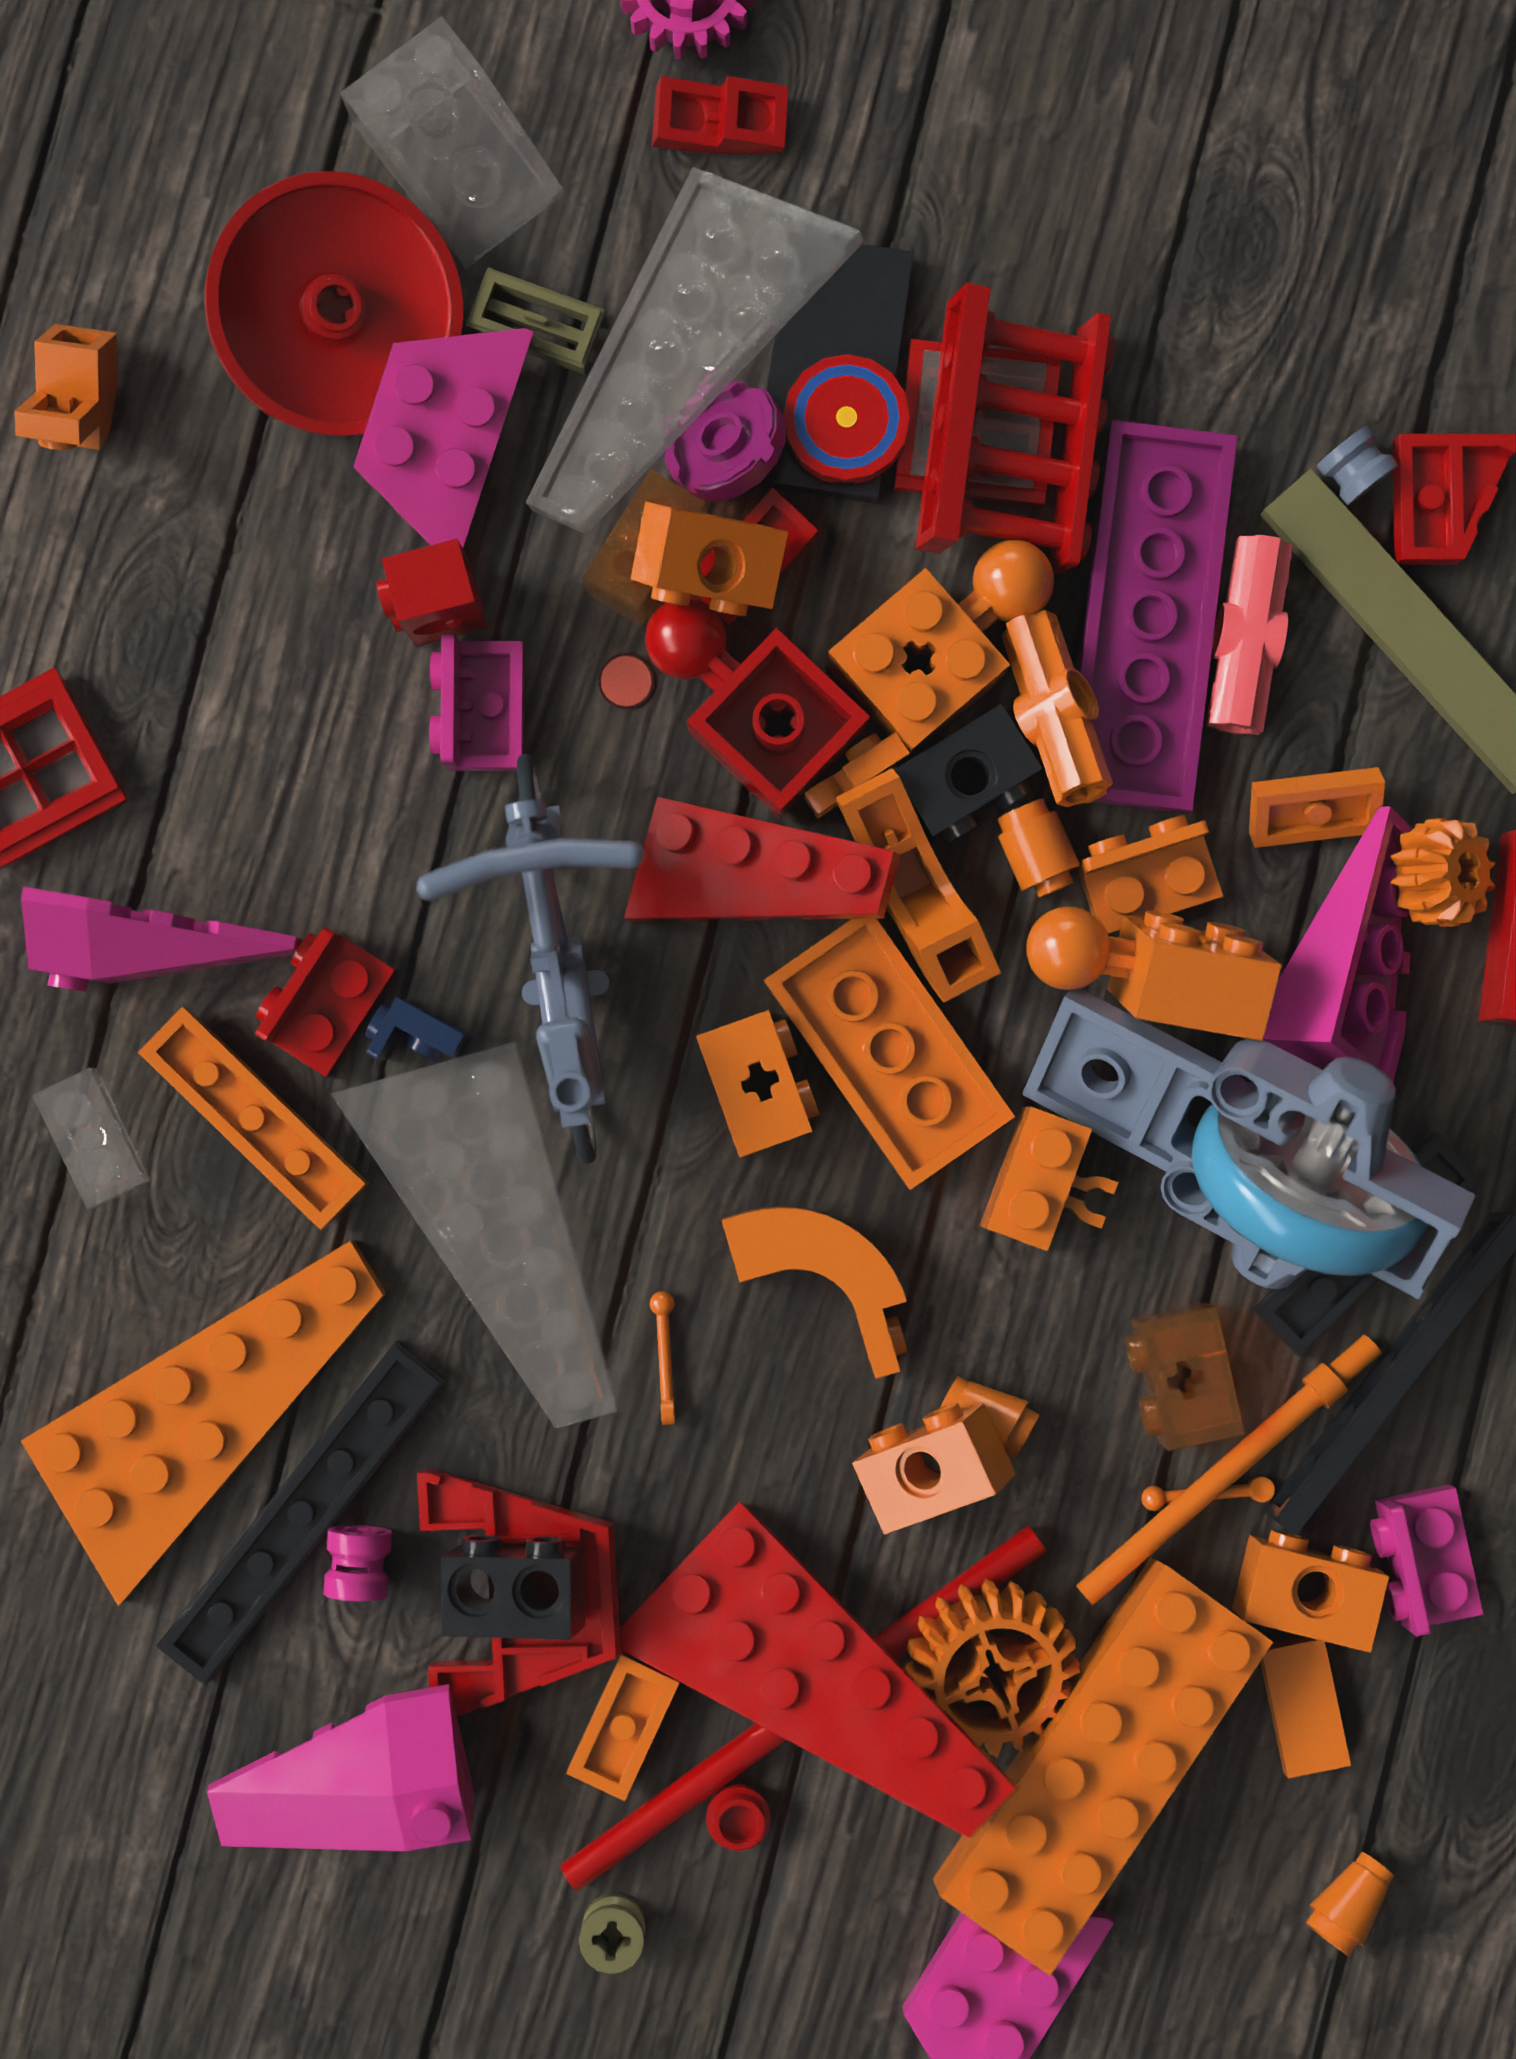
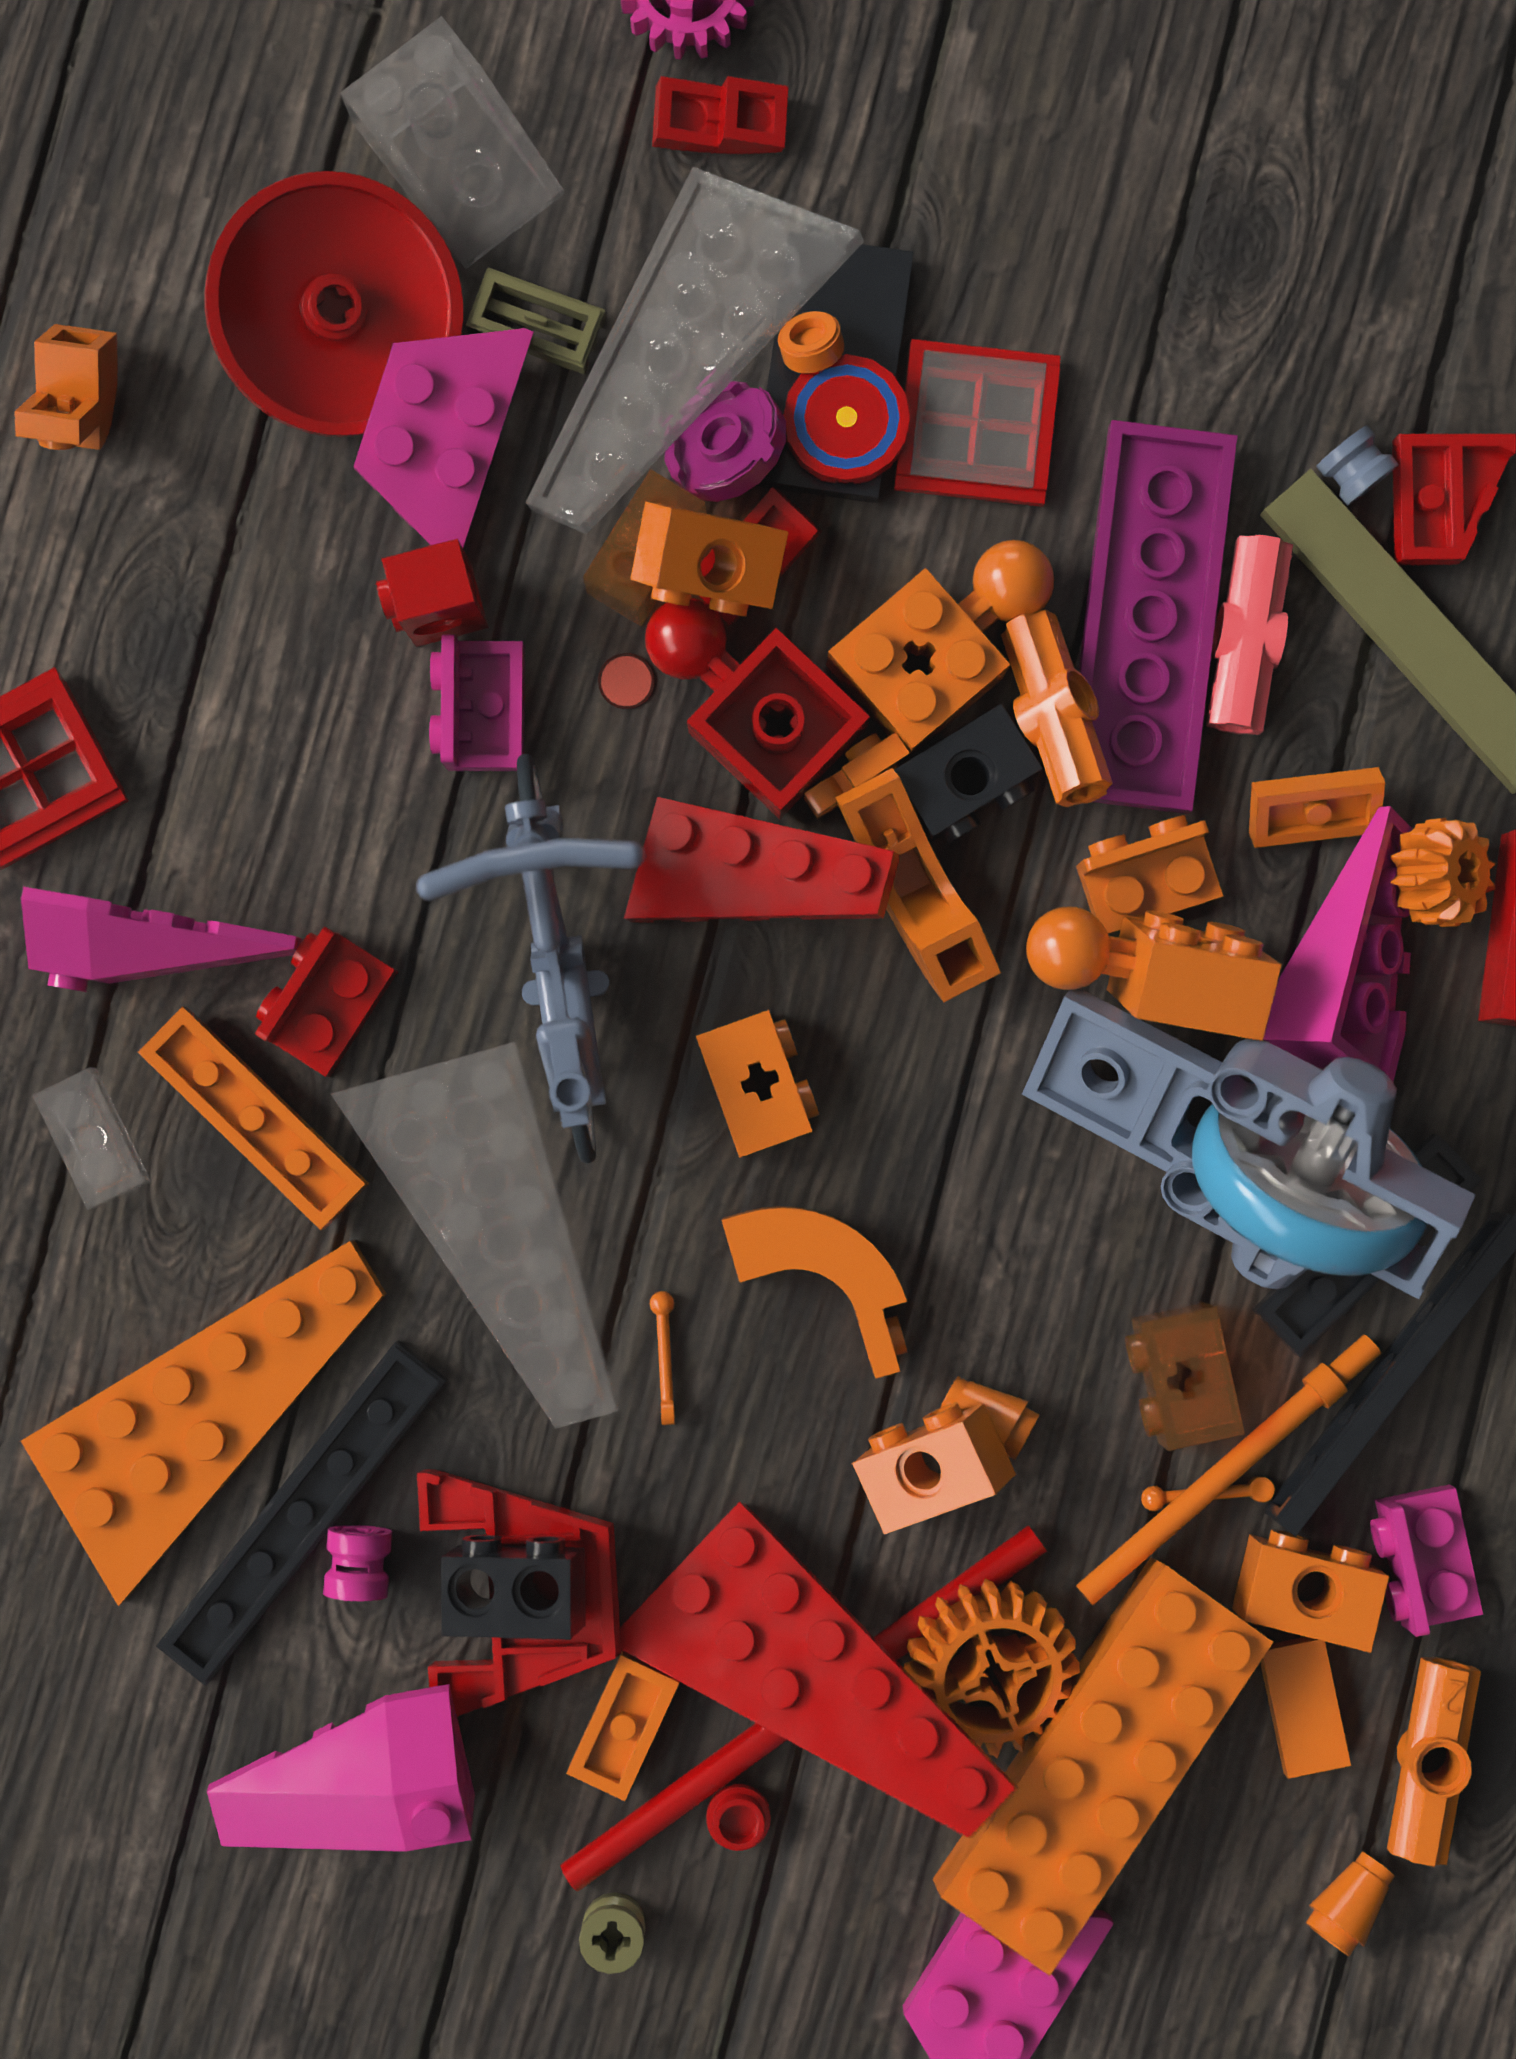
(427, 1032): dark blue bracket -> none
(811, 342): none -> orange tile
(889, 1049): orange plate -> none
(956, 453): red fence -> none
(1037, 848): orange brick -> none
(1038, 1178): orange brick -> none
(1429, 1801): none -> orange piece

